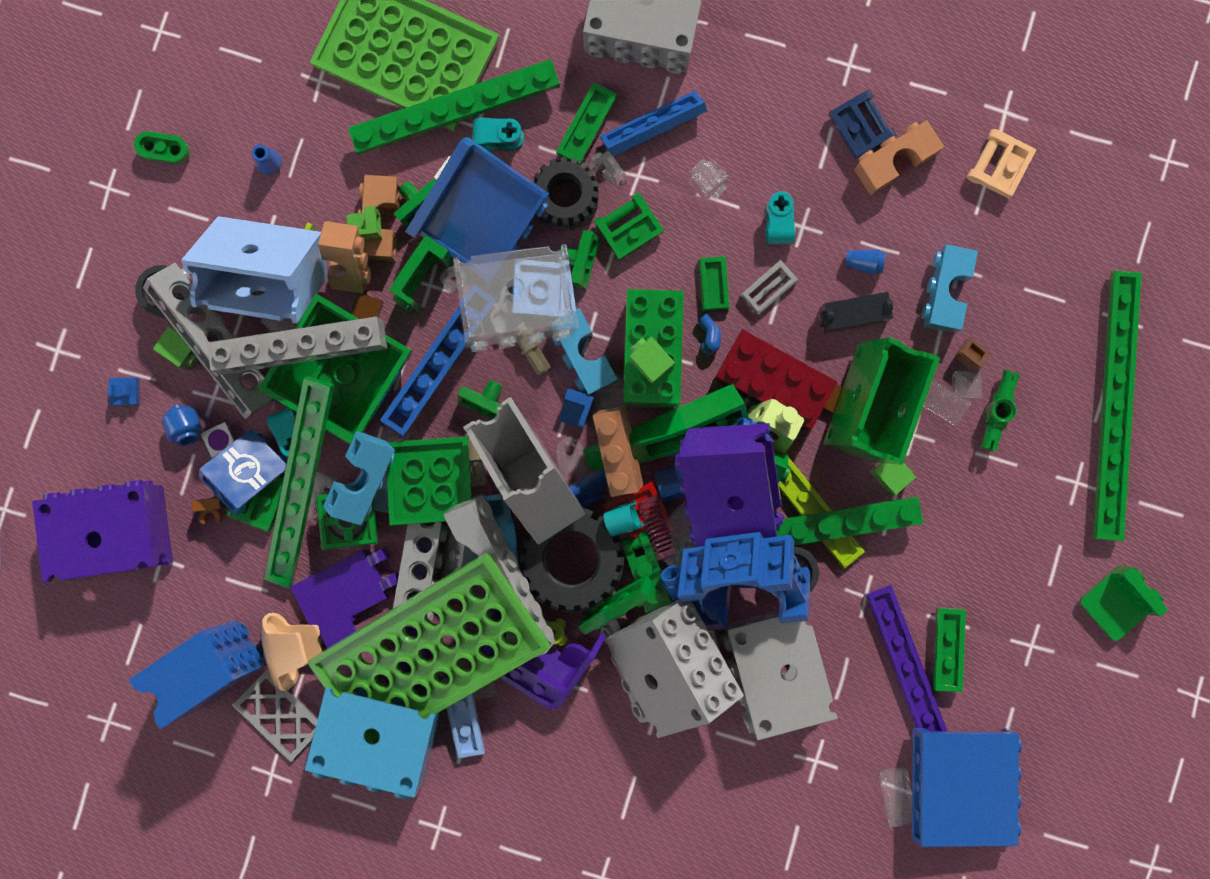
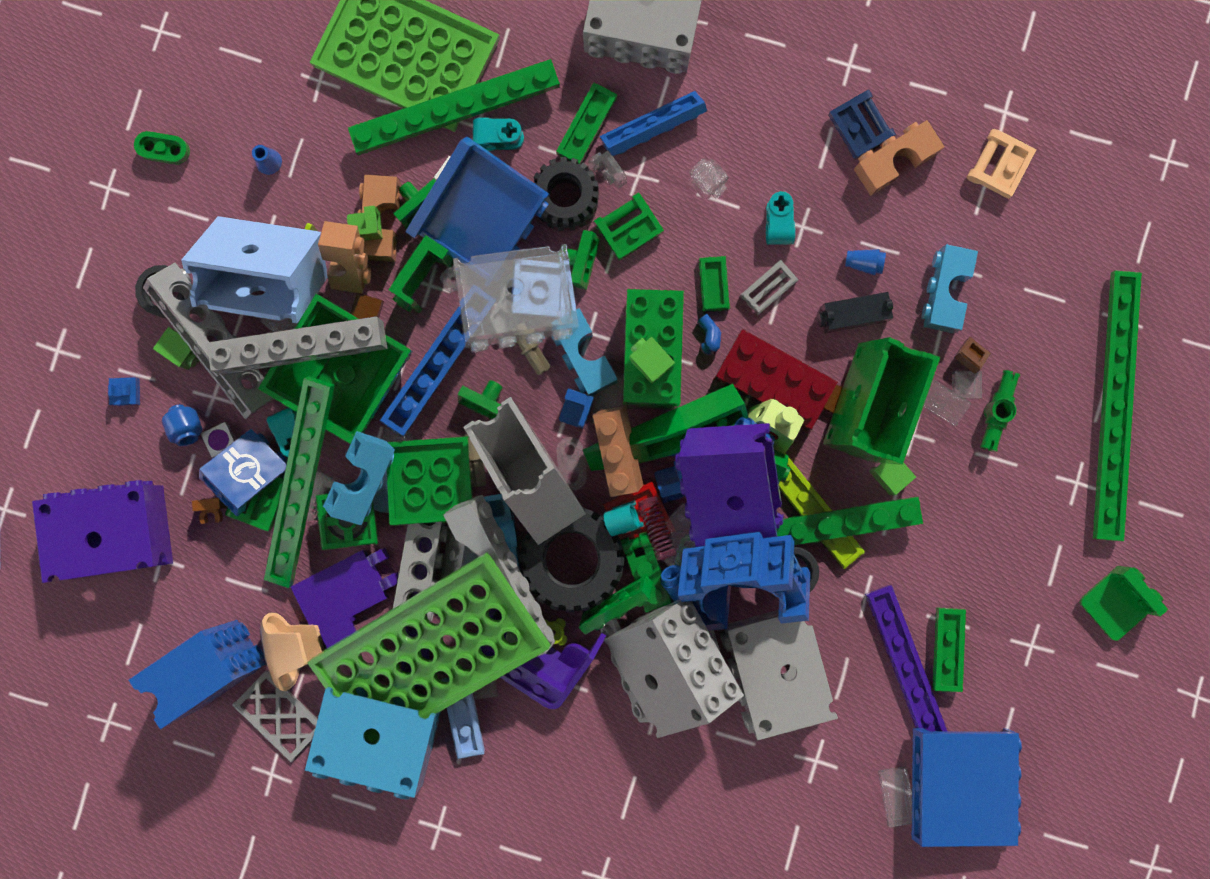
(590, 488): blue tile -> none

